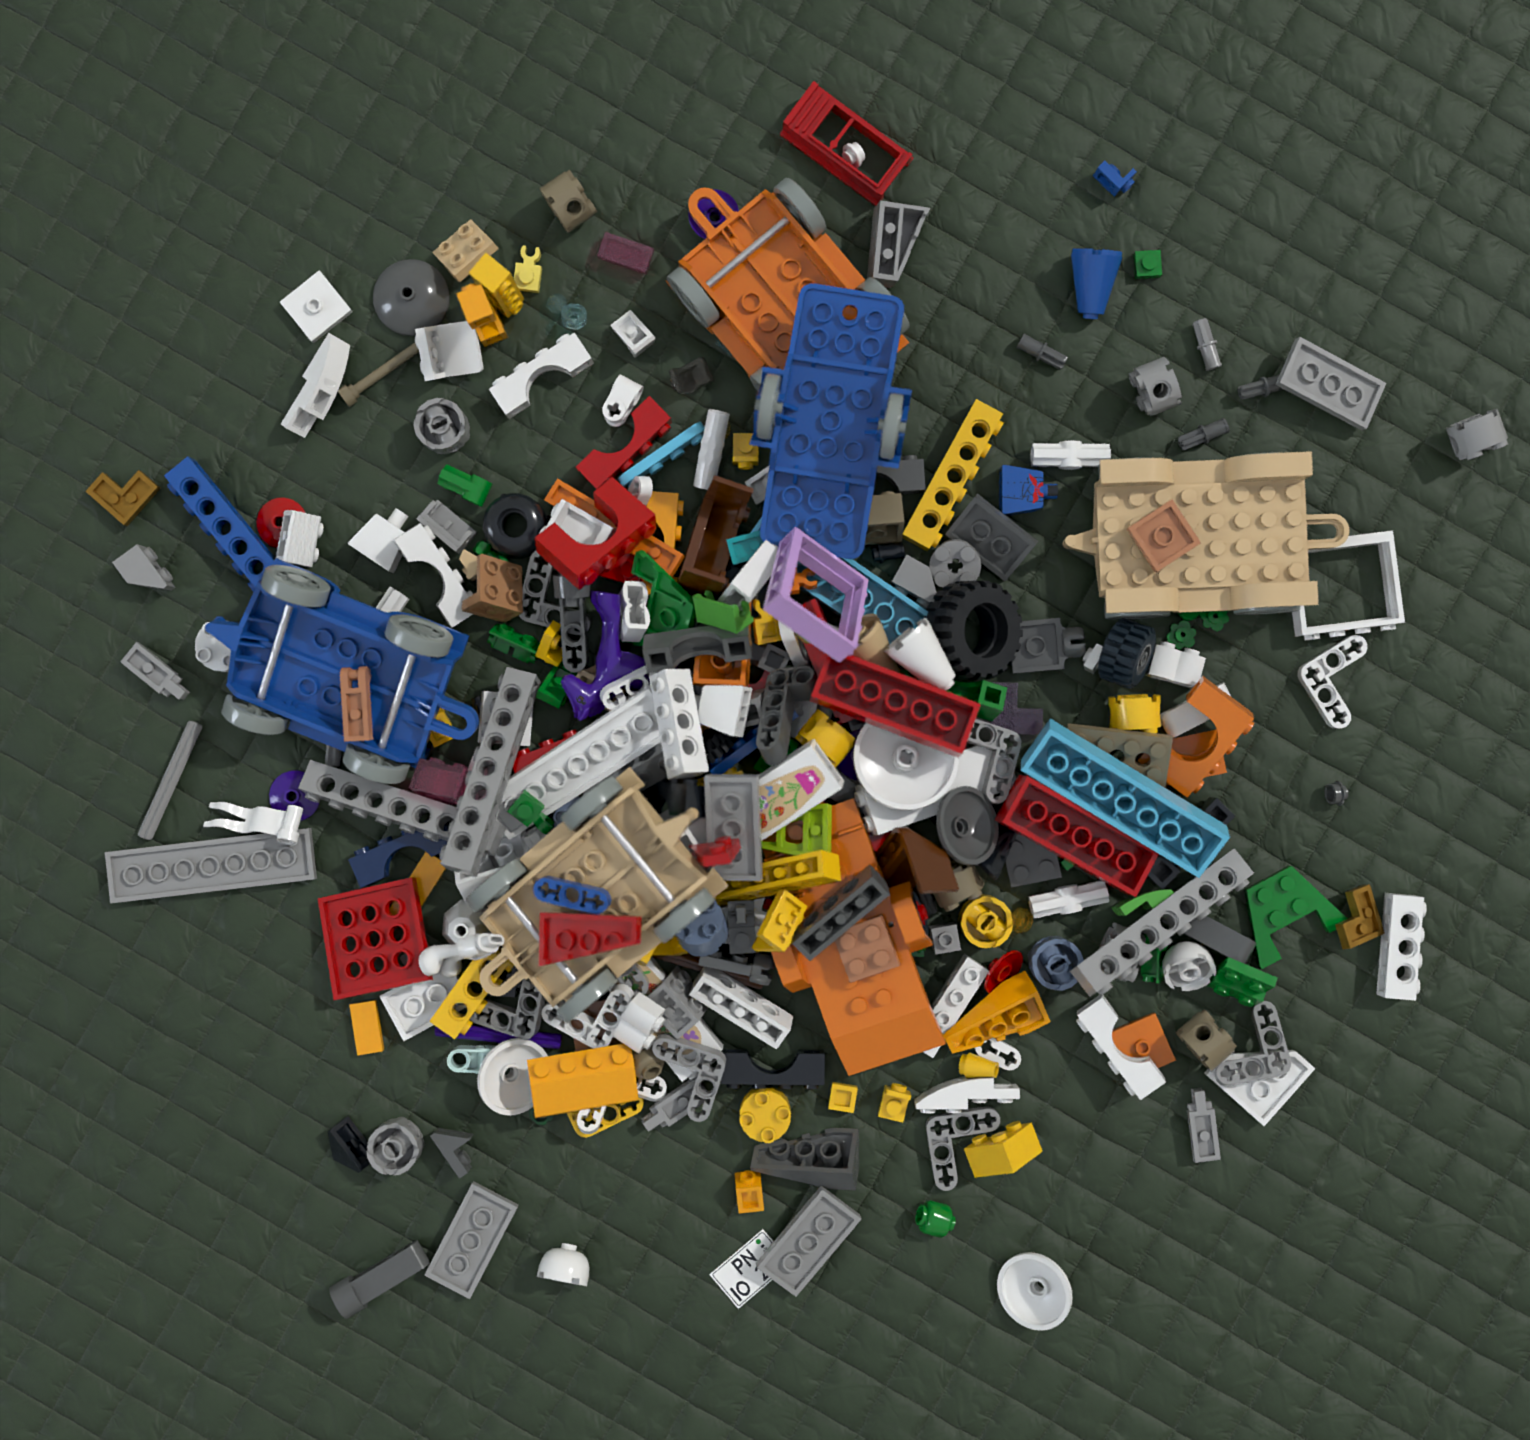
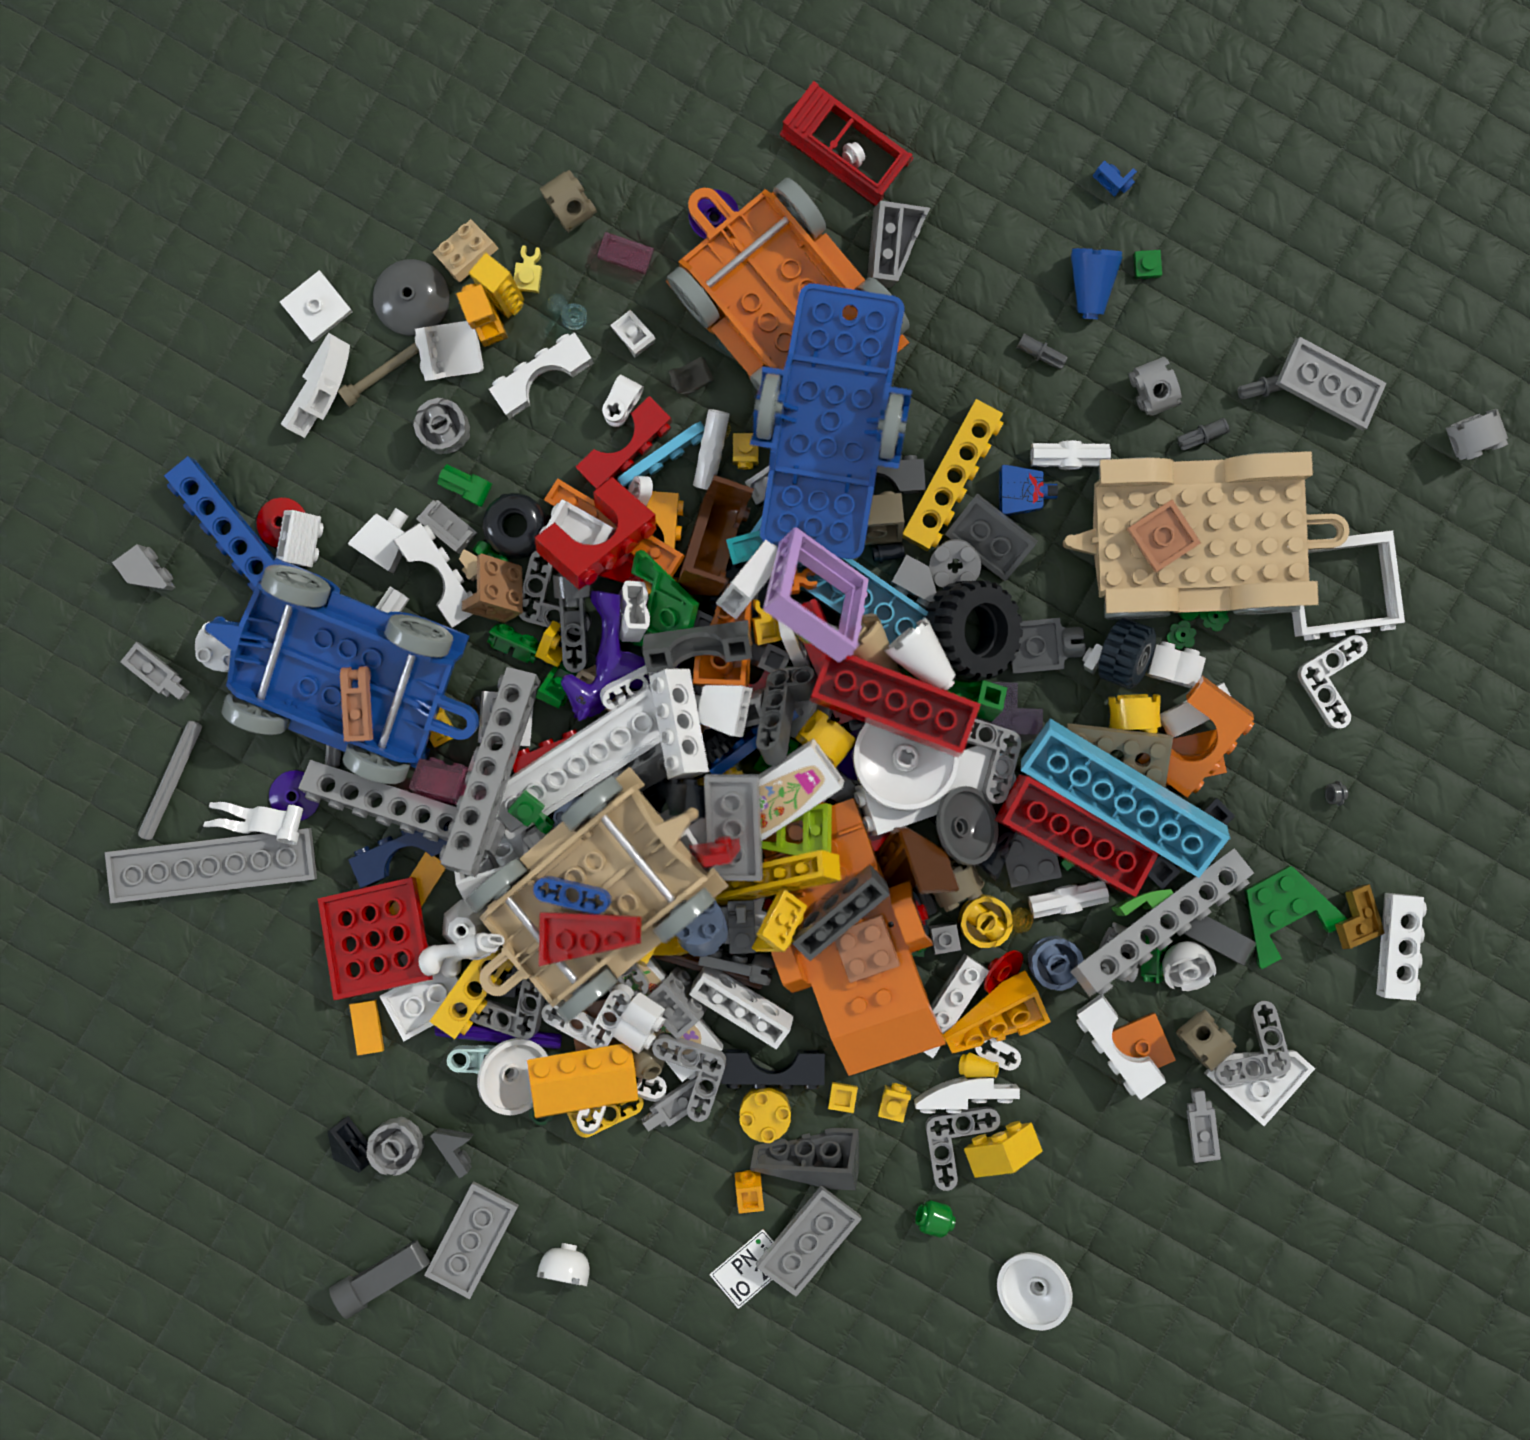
(123, 502): pearl gold plate -> none
(721, 614): bright green hinge -> none
(1206, 344): light grey axle -> none
(1241, 982): green plate -> none

